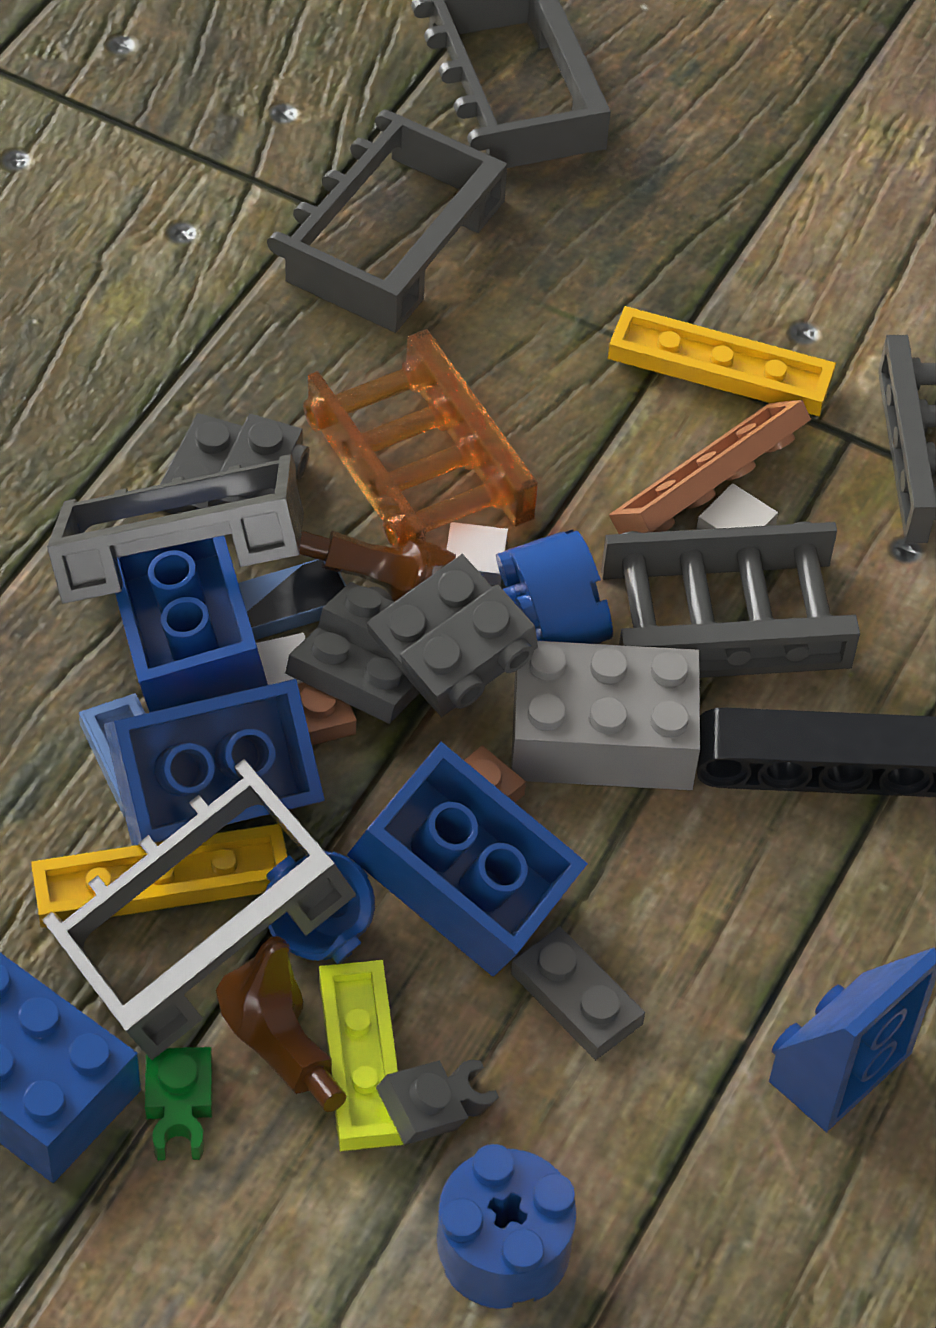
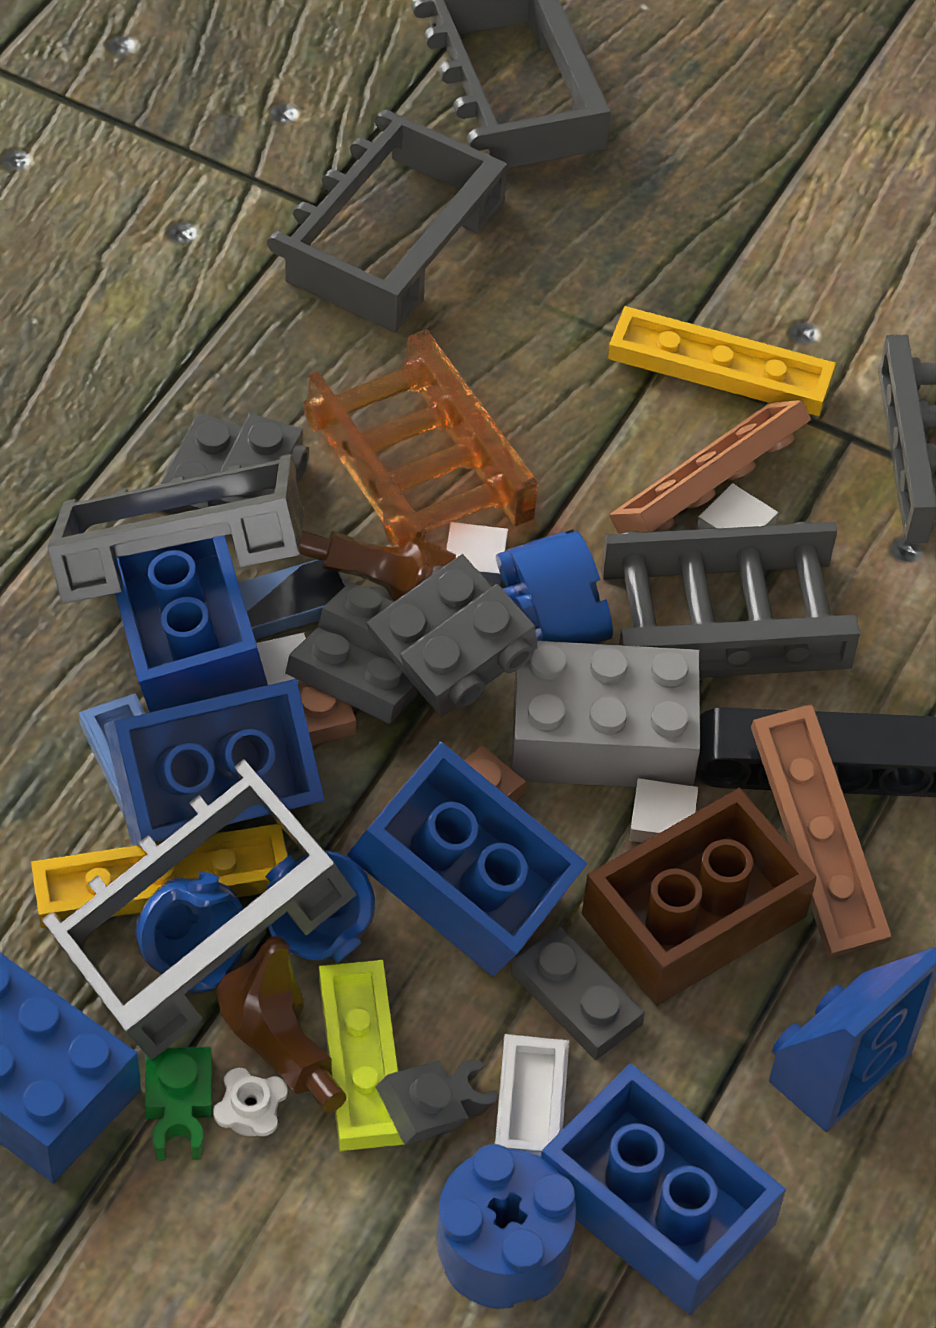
(181, 918): none -> blue cap
(250, 1120): none -> white plate
(531, 1092): none -> white tile
(660, 807): none -> white tile
(664, 1188): none -> blue brick
(698, 896): none -> reddish brown brick
(821, 830): none -> nougat plate

